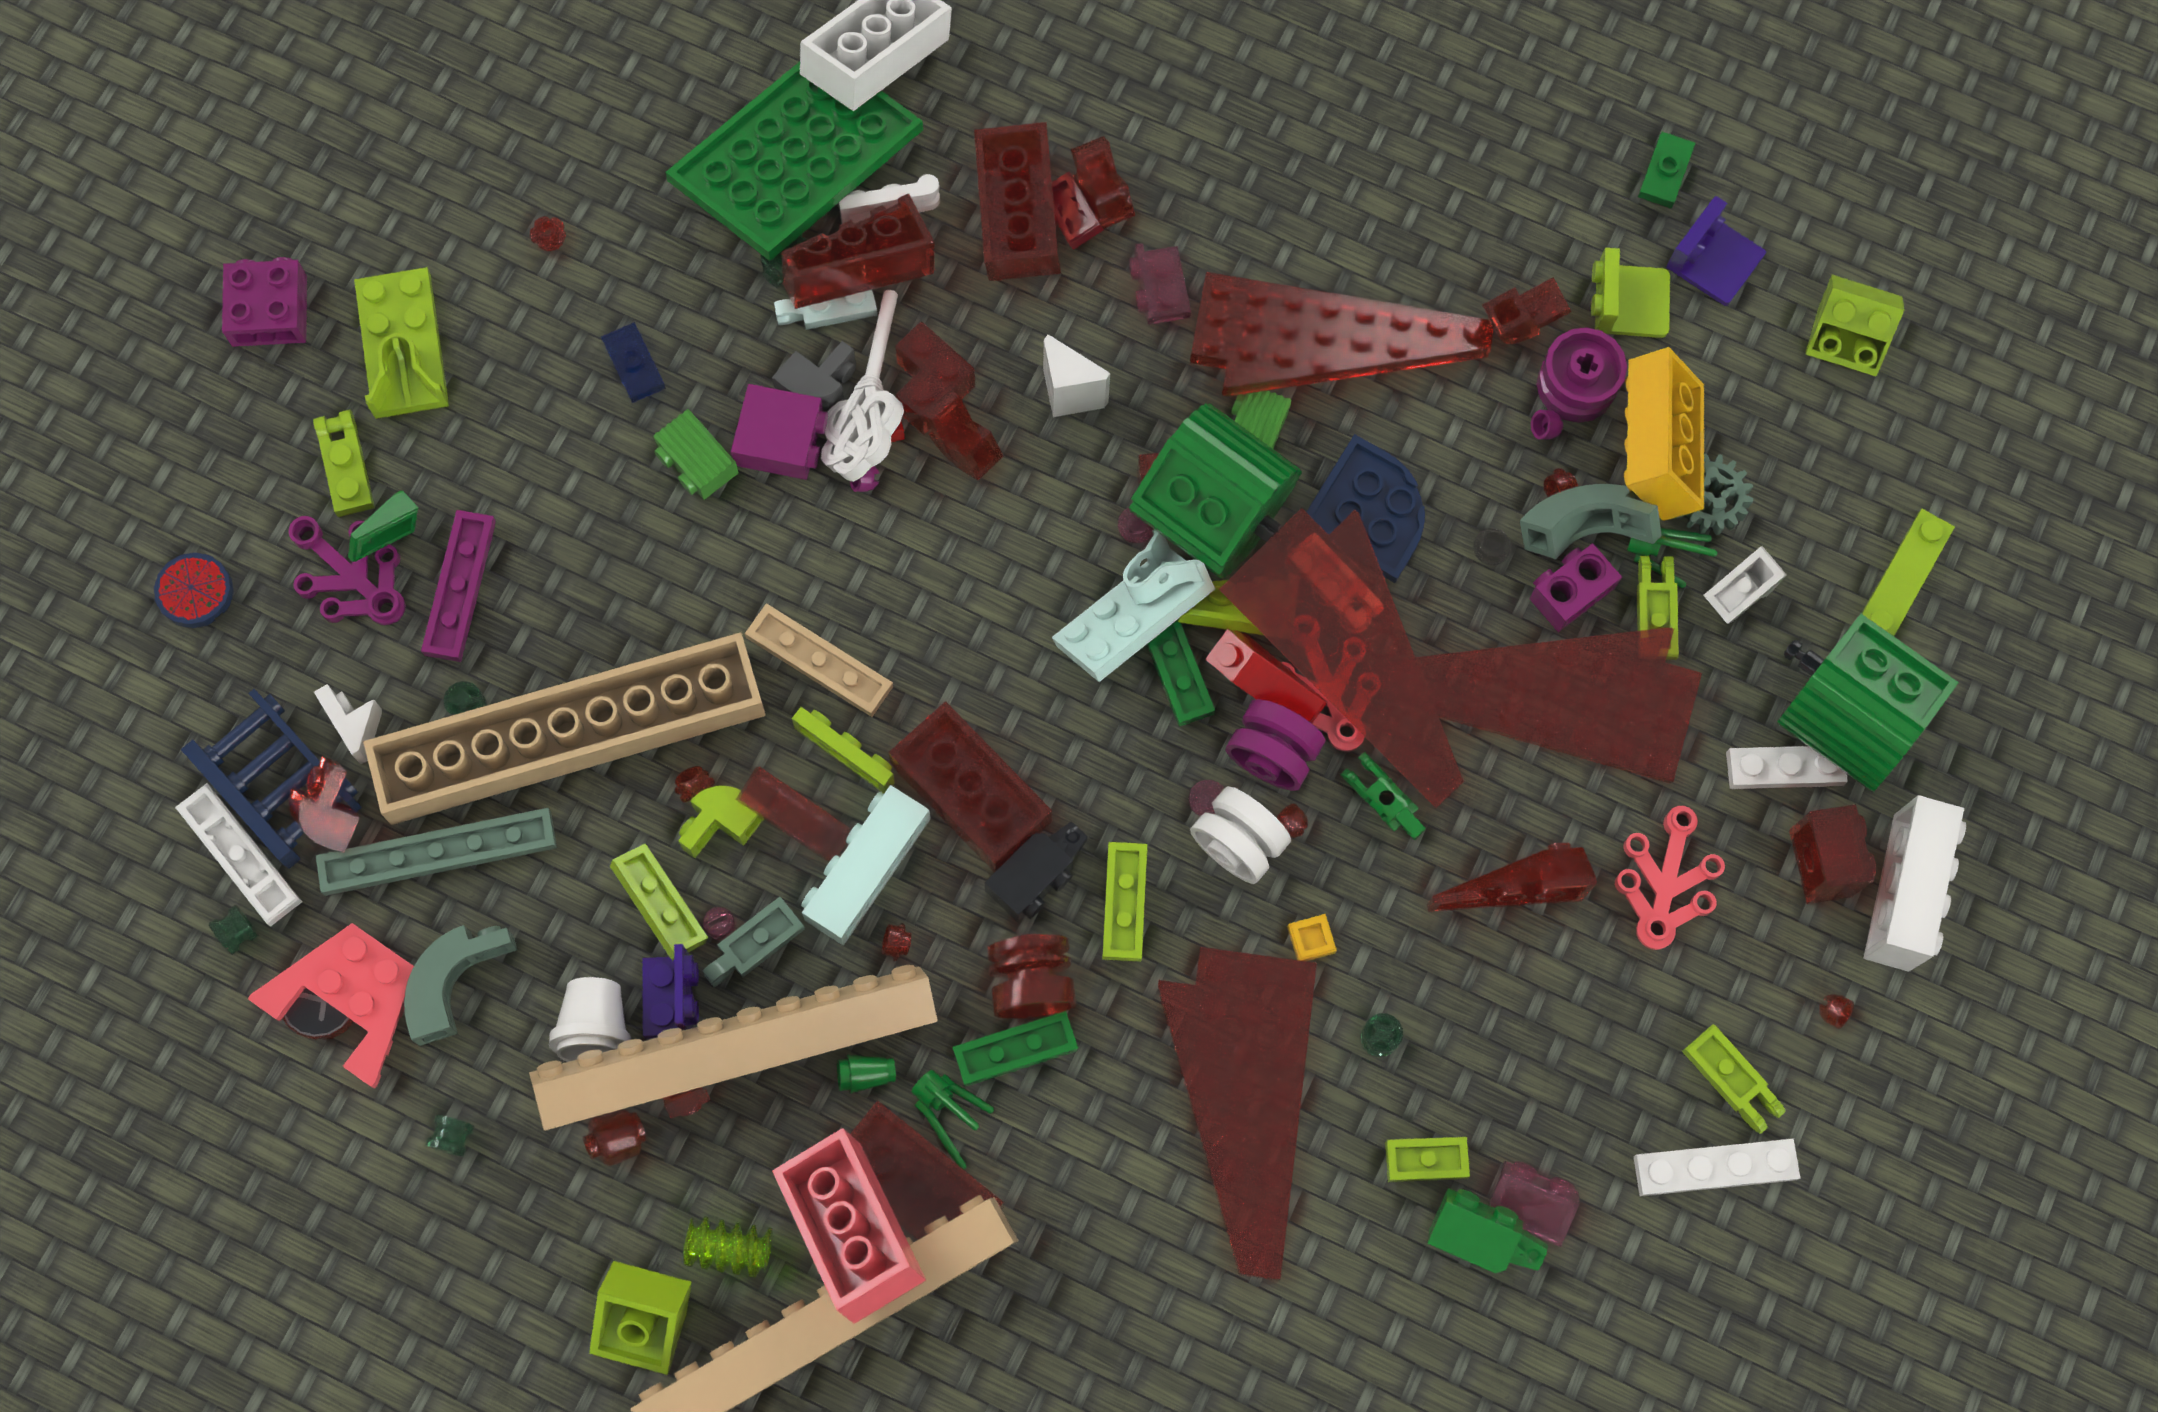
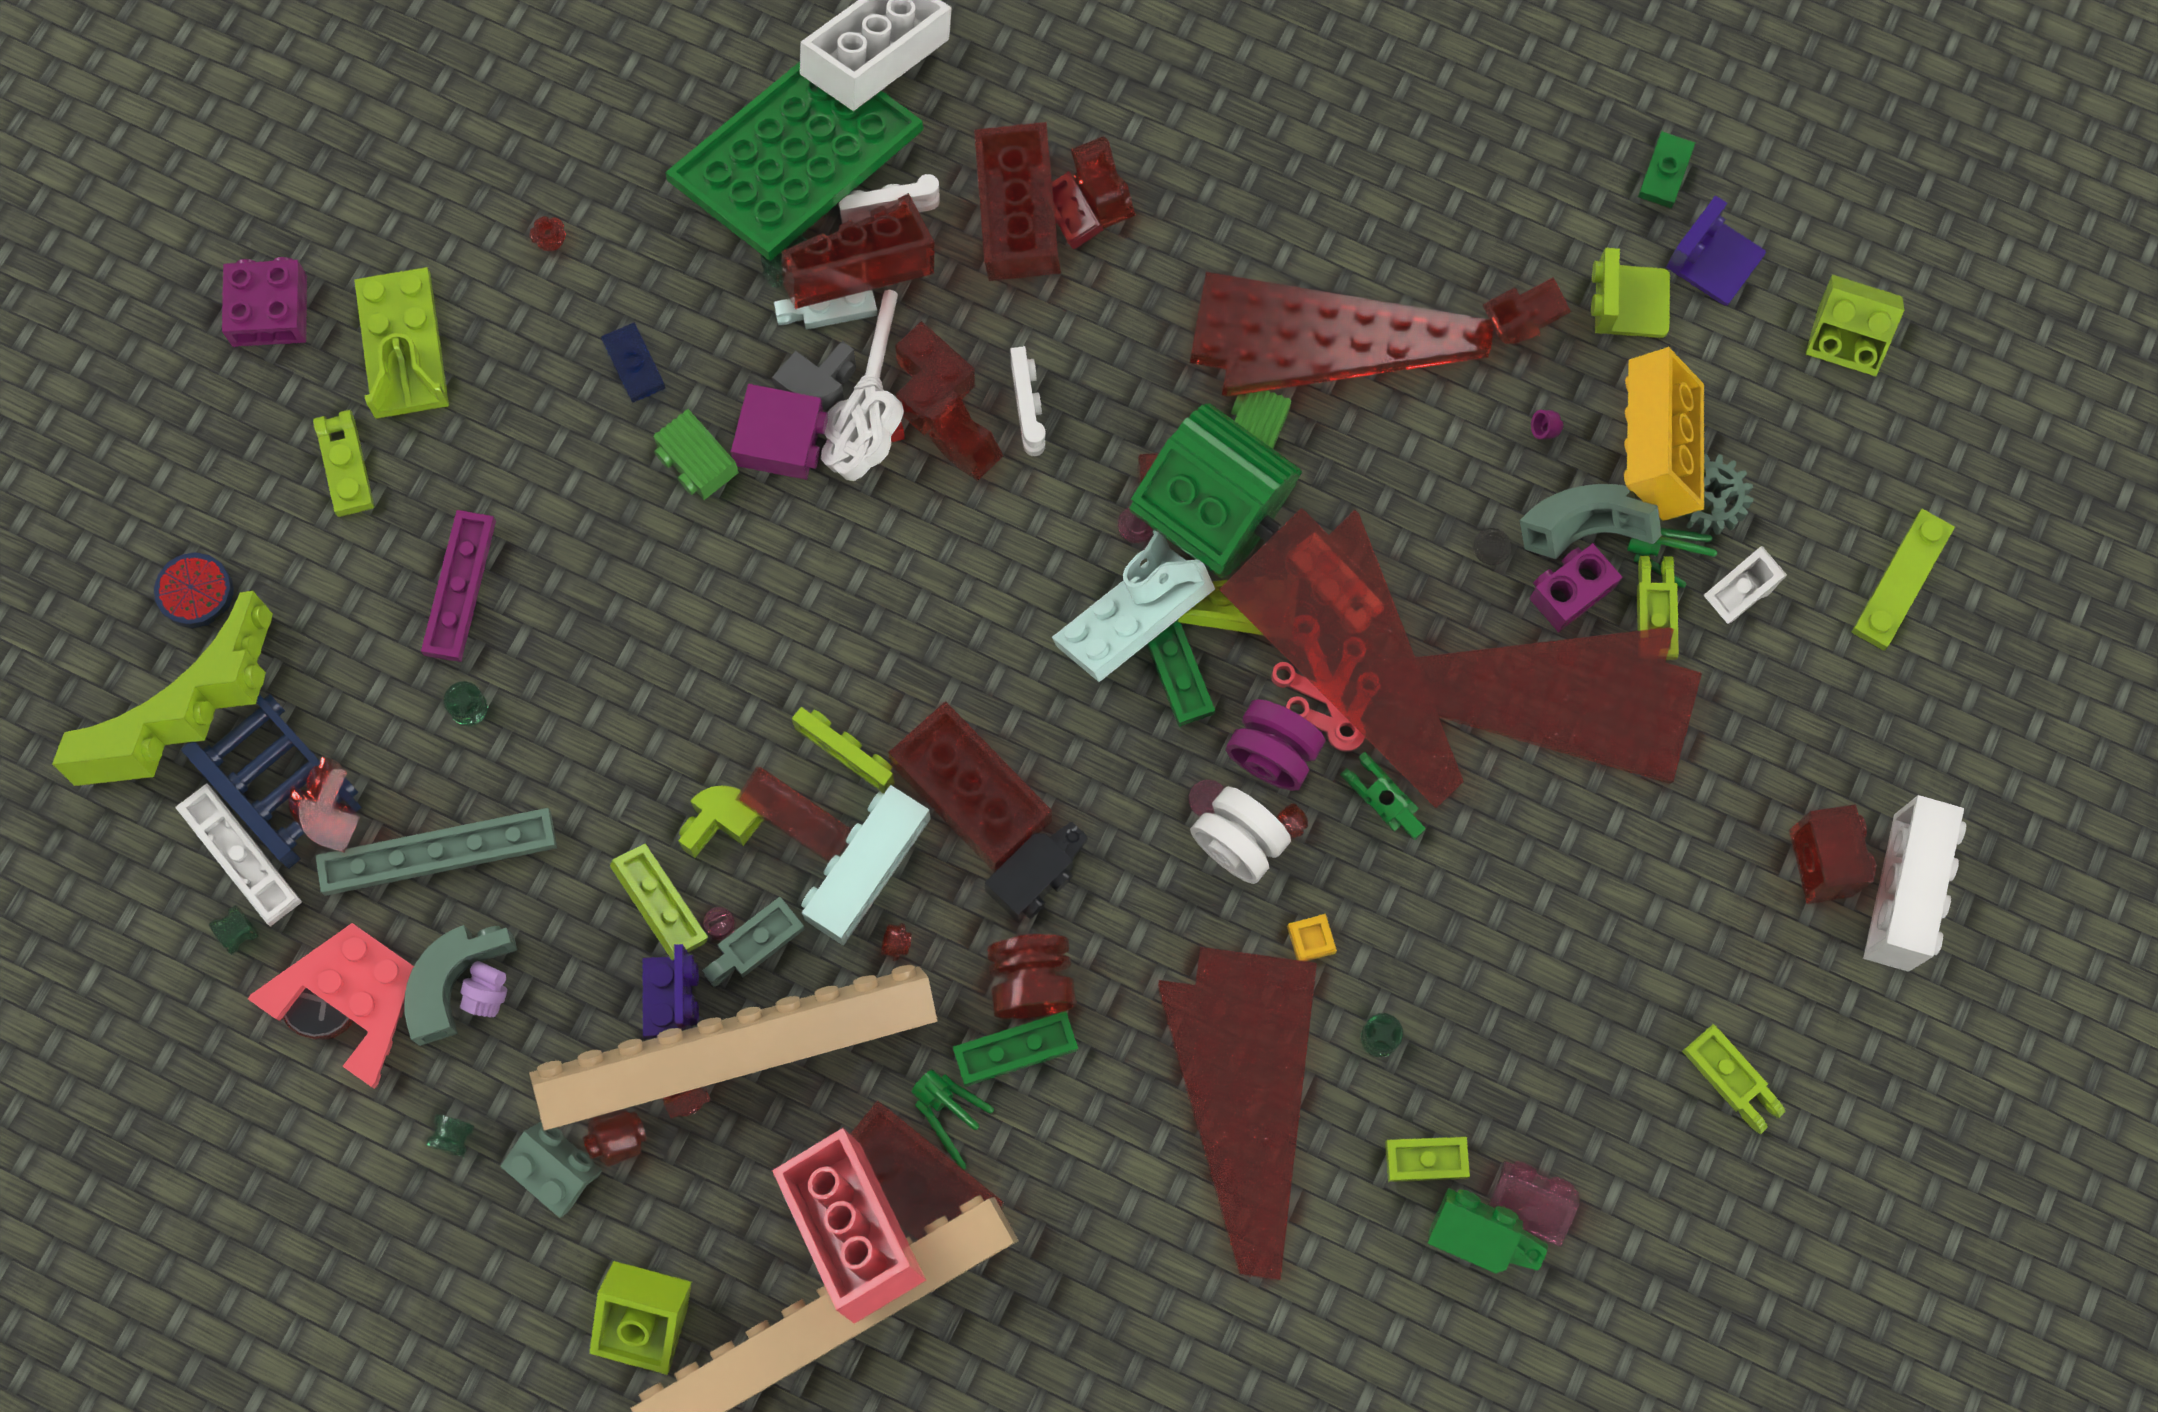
(181, 712): none -> lime arch
(350, 577): magenta plant -> none
(351, 724): white slope -> none
(386, 525): green slope -> none
(483, 990): none -> lavender piece
(550, 1168): none -> sand green bracket
(563, 729): tan brick -> none
(589, 1018): white piece -> none
(692, 782): clear red plate -> none
(727, 1247): clear neon green piece -> none
(819, 660): tan plate -> none
(864, 1072): green cone -> none
(866, 482): magenta hinge -> none
(1027, 402): none -> white plate
(1073, 380): white slope -> none
(1124, 901): lime plate -> none
(1161, 284): clear pink bracket -> none
(1263, 675): red slope -> none
(1384, 498): dark blue plate -> none
(1542, 878): clear red wedge -> none
(1559, 482): clear red plate -> none
(1581, 374): magenta wheel -> none
(1666, 883): coral plant -> none
(1716, 1167): white plate -> none
(1781, 768): white plate -> none
(1837, 1010): clear red hinge -> none
(1865, 701): green piece -> none

